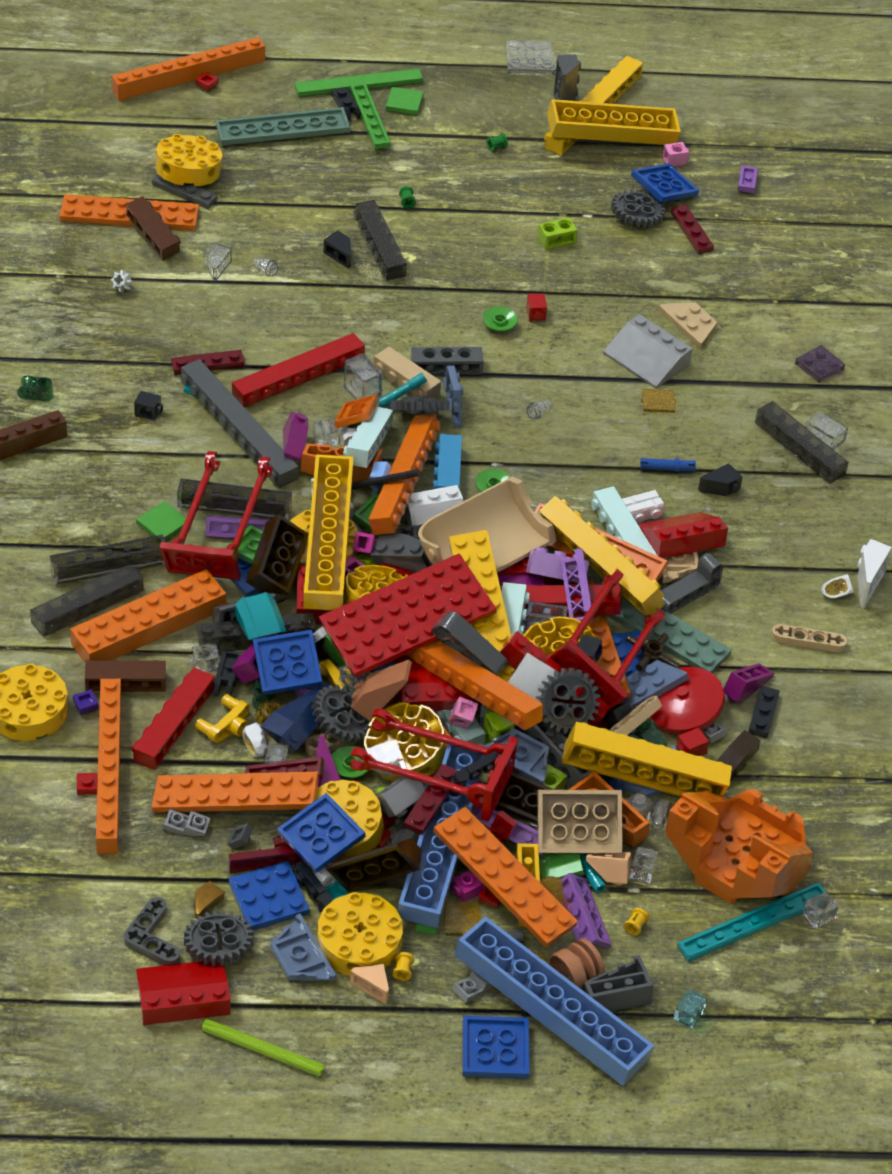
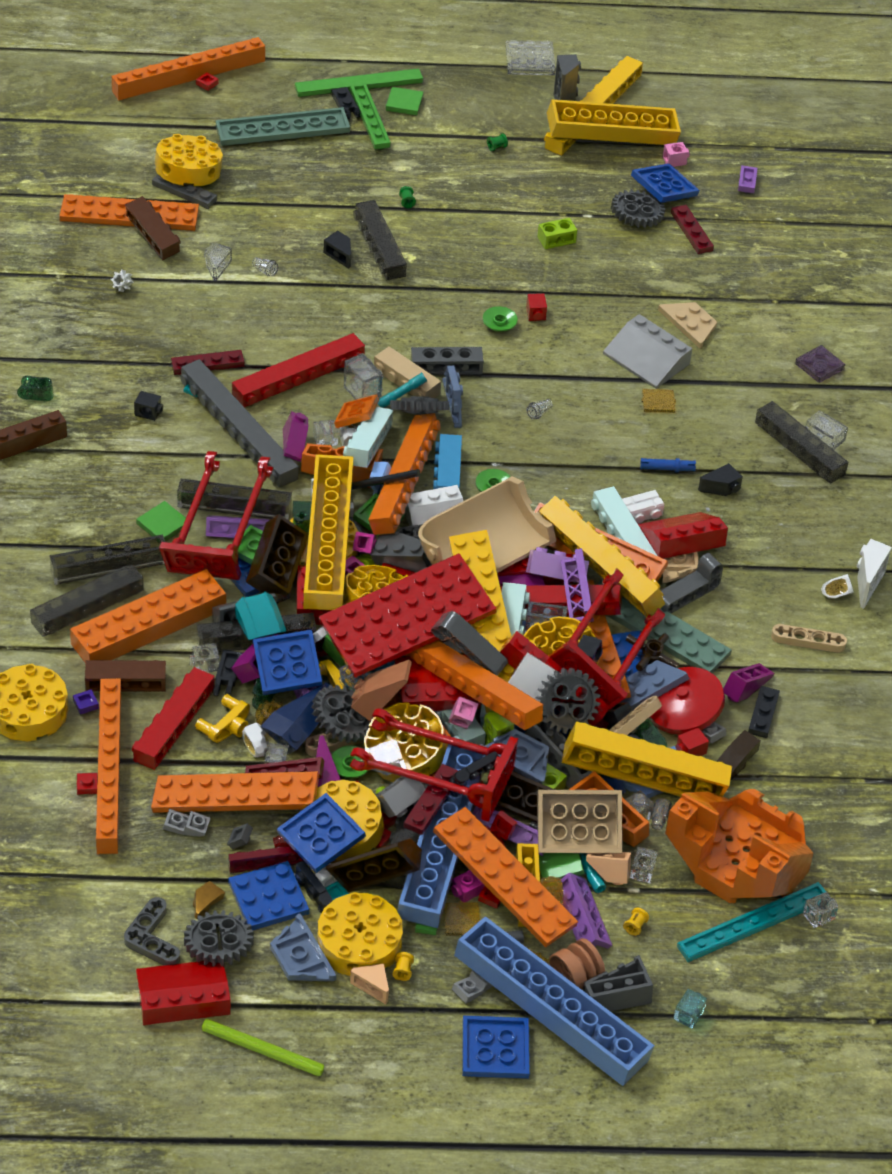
(301, 514): none -> clear green piece

